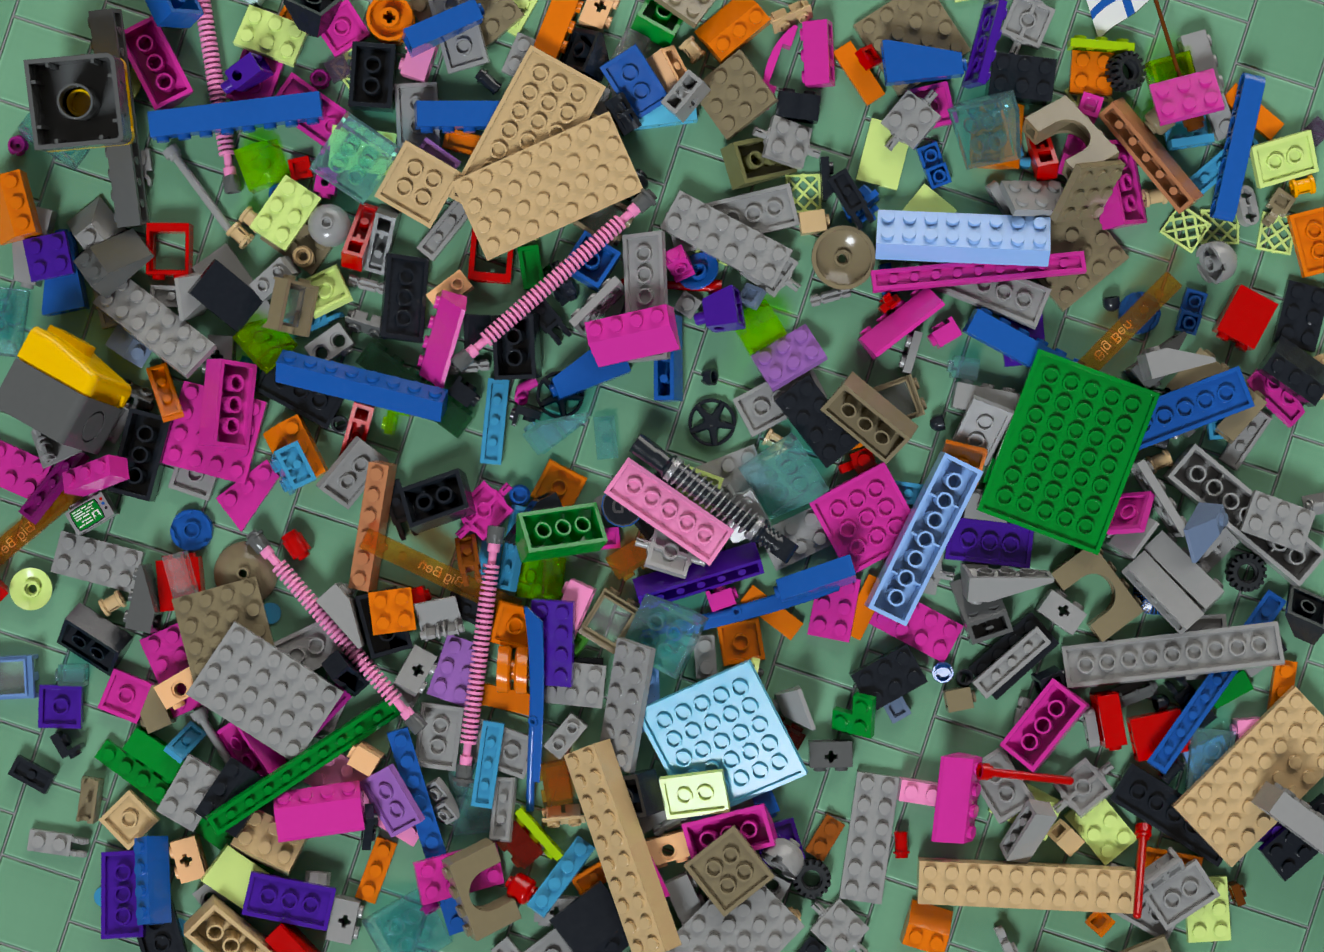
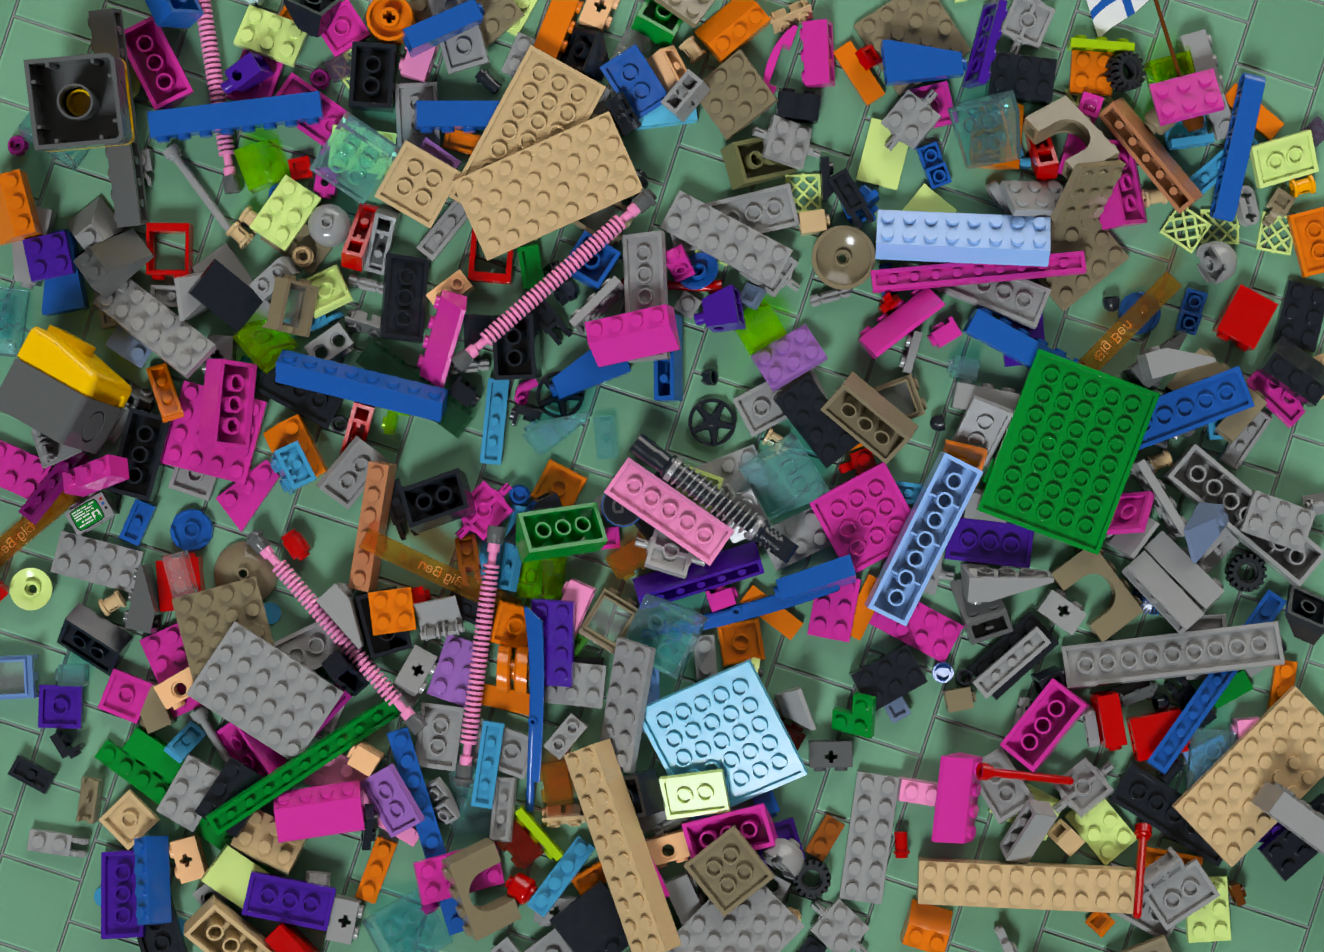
(137, 522): none -> blue plate

